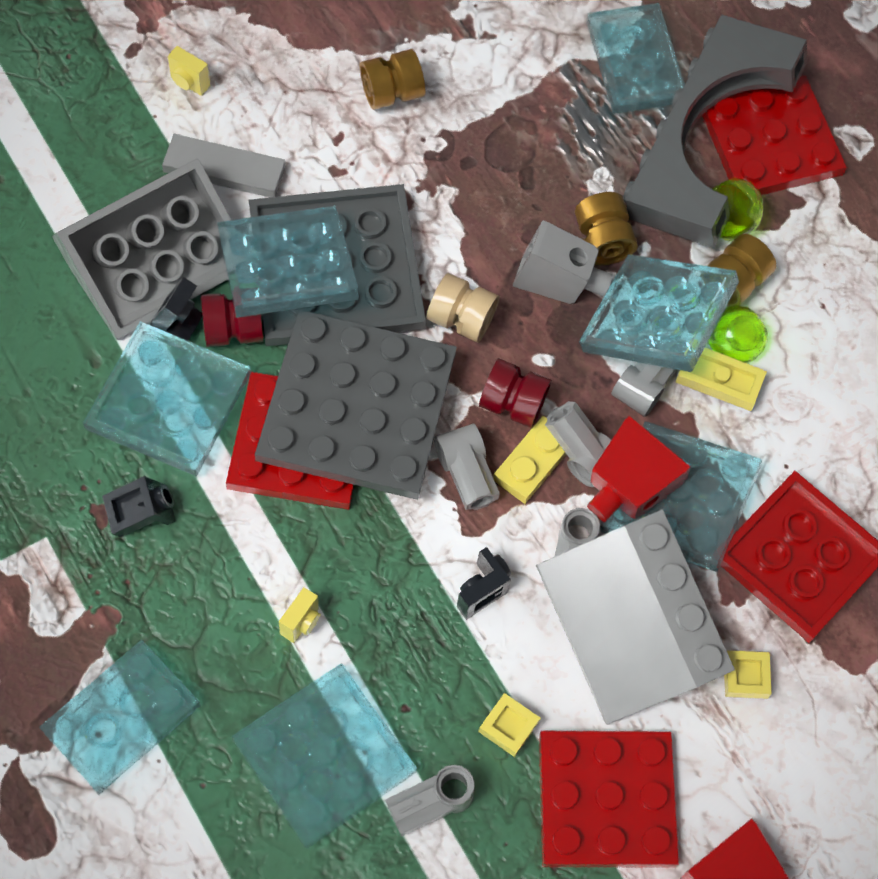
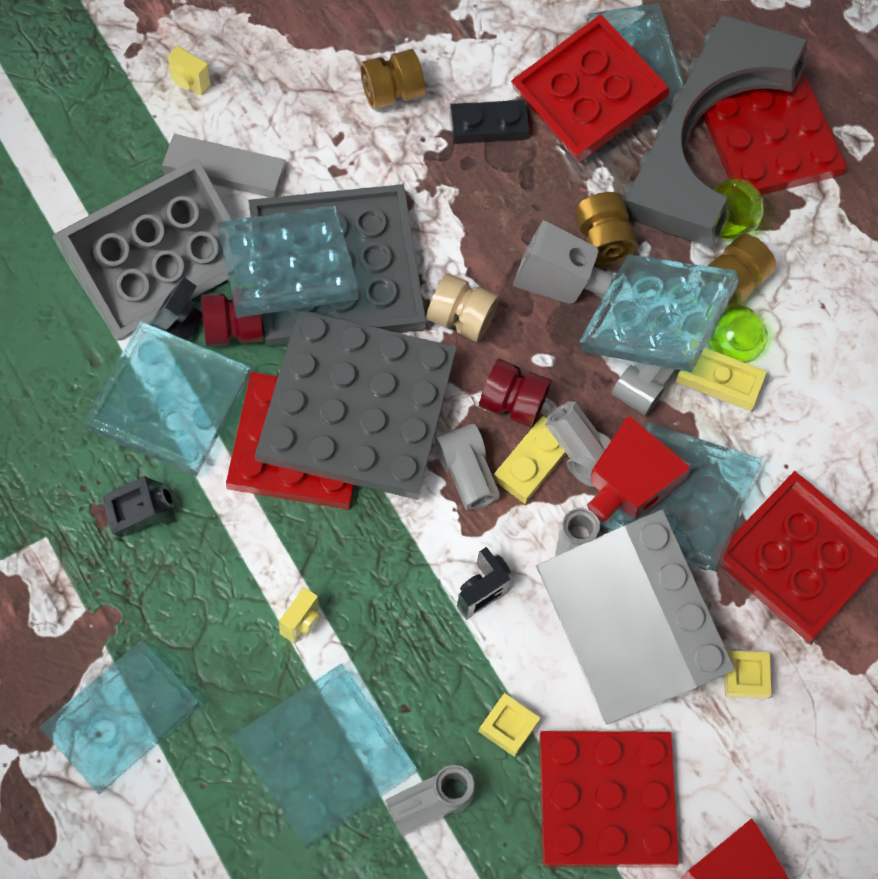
(489, 121): none -> black plate
(590, 88): none -> red plate

